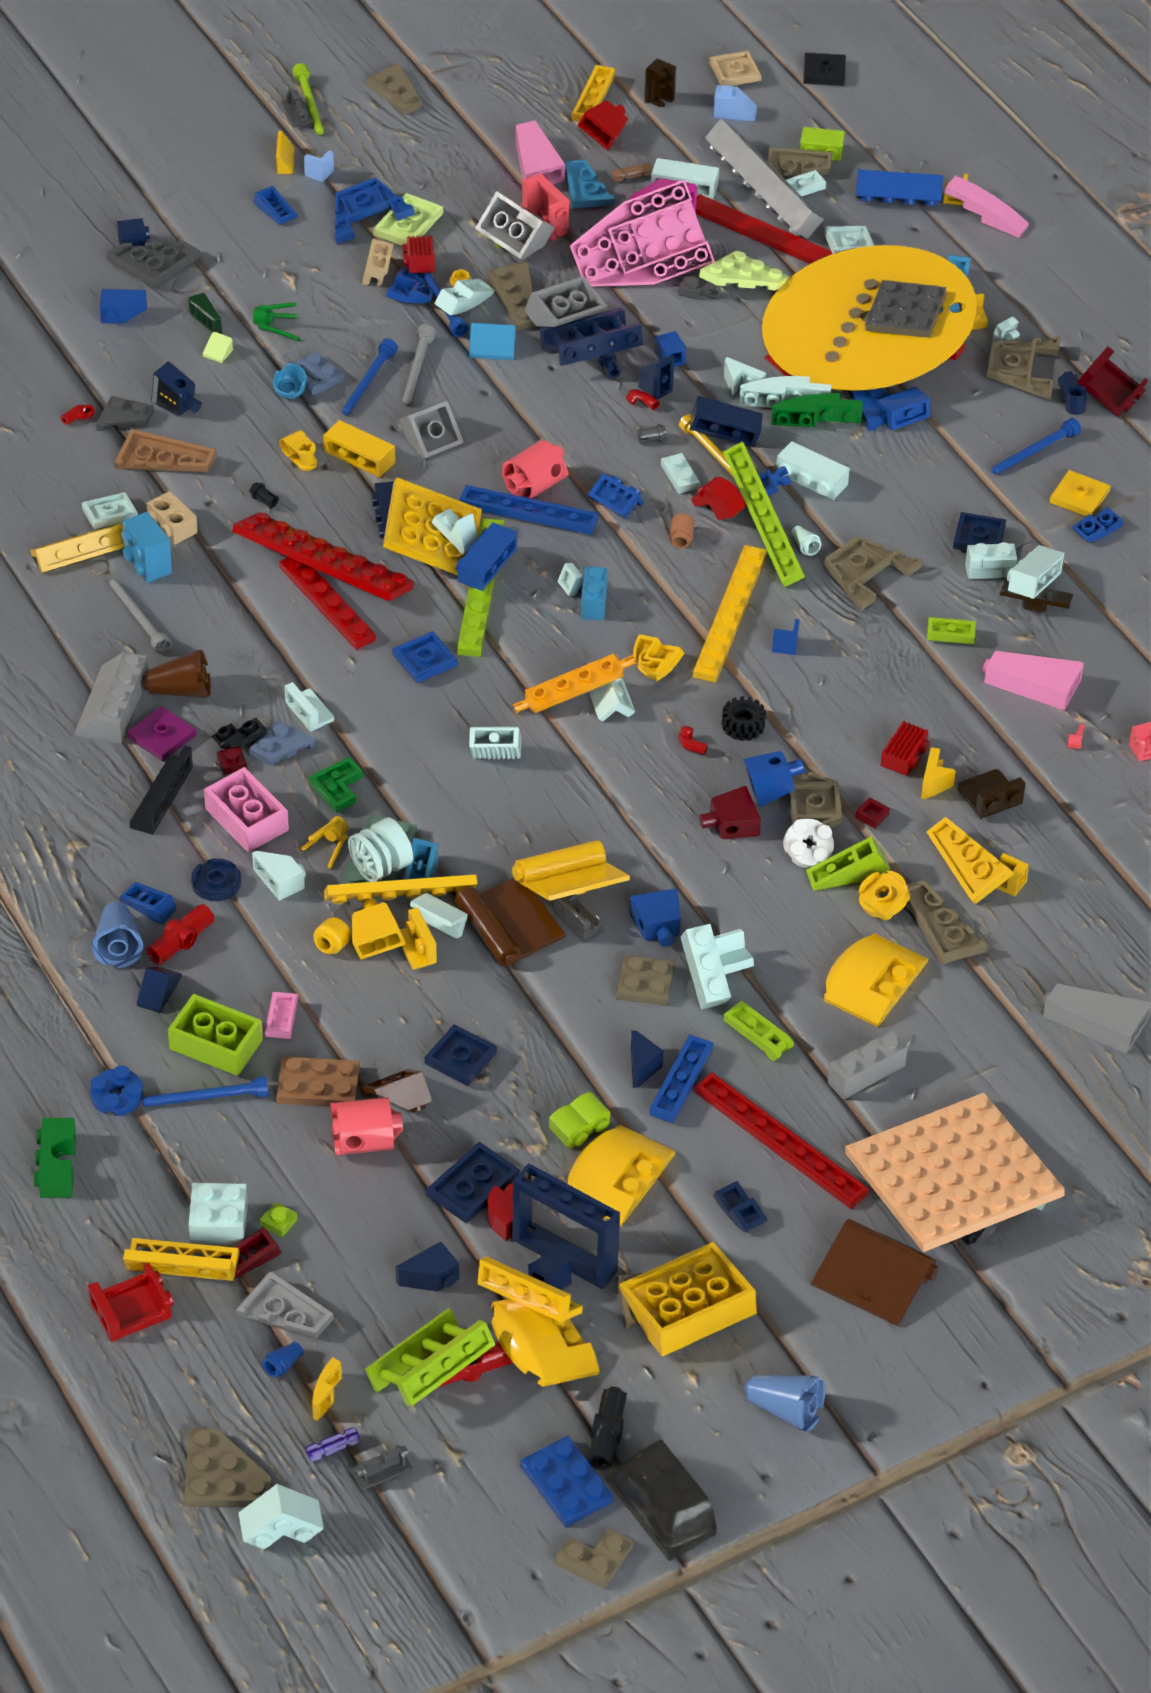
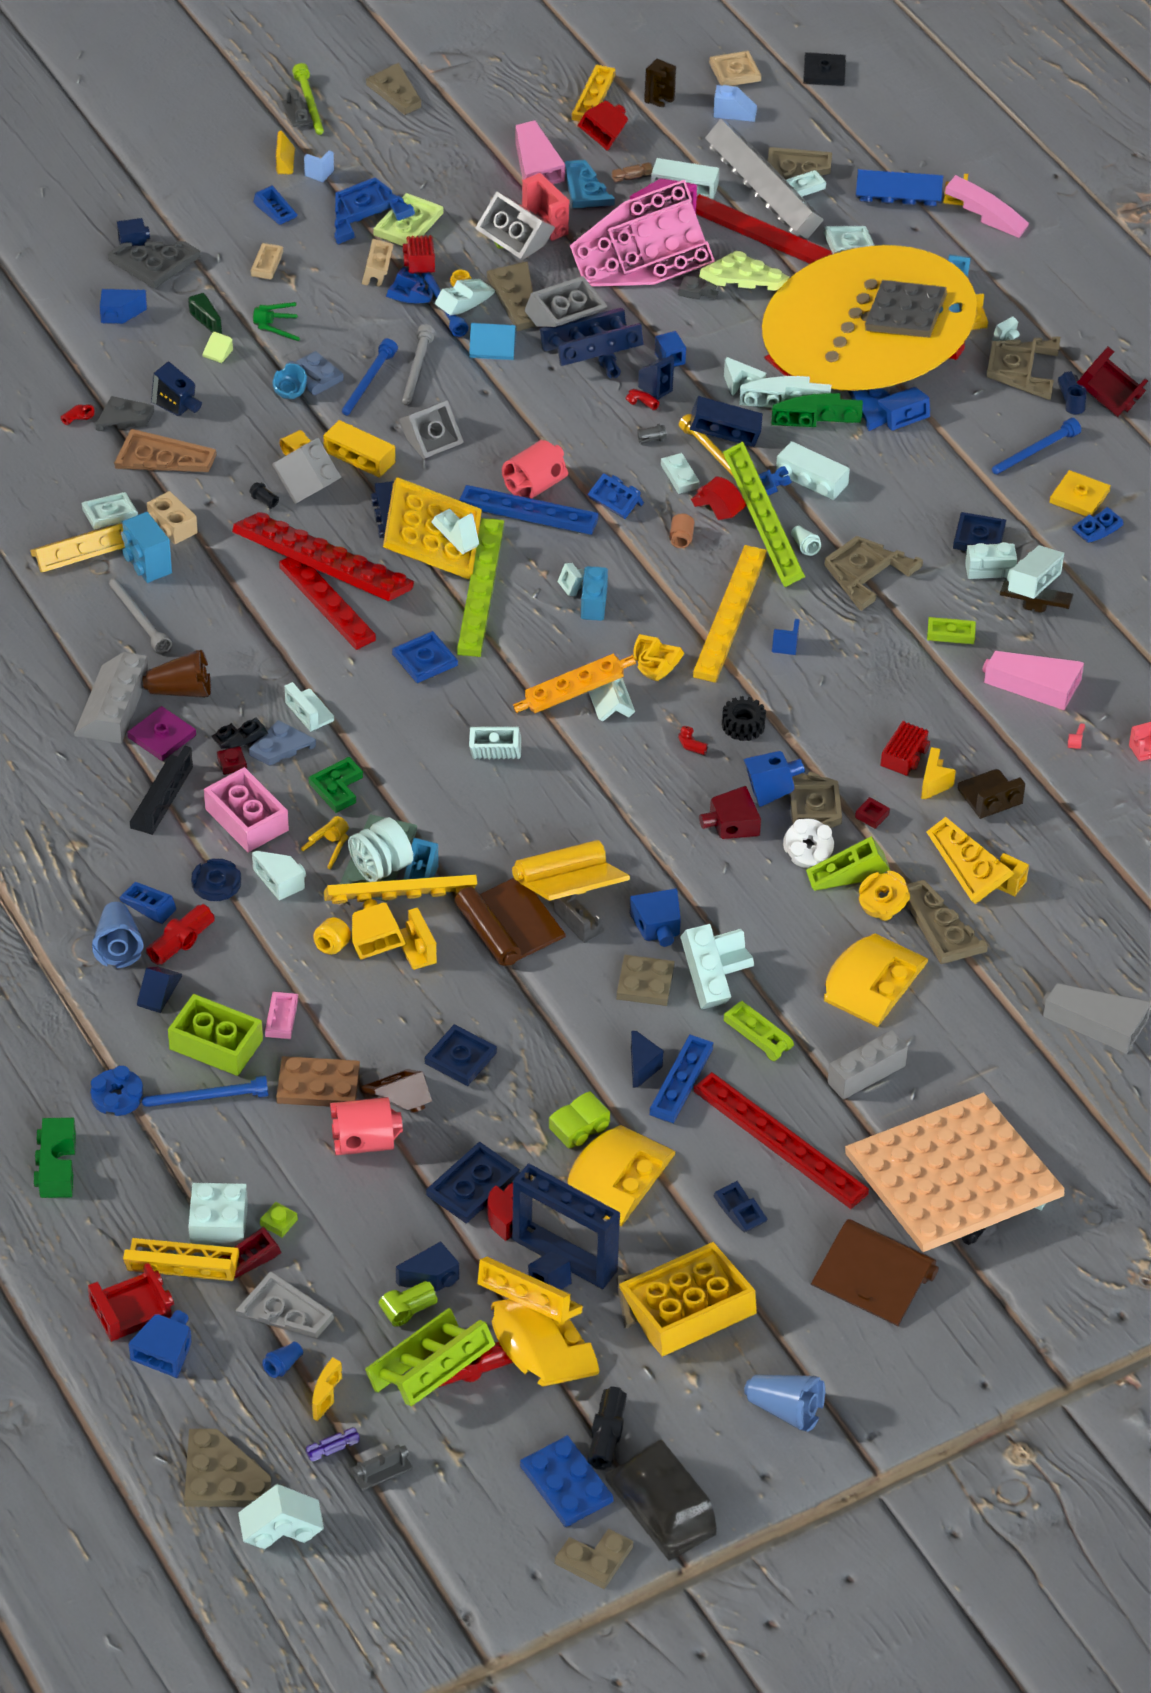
(162, 1343): none -> blue torso
(267, 261): none -> tan plate
(306, 470): none -> light grey slope
(401, 1306): none -> lime piece
(440, 914): light aqua panel -> none
(487, 556): blue brick -> none
(823, 140): lime brick -> none

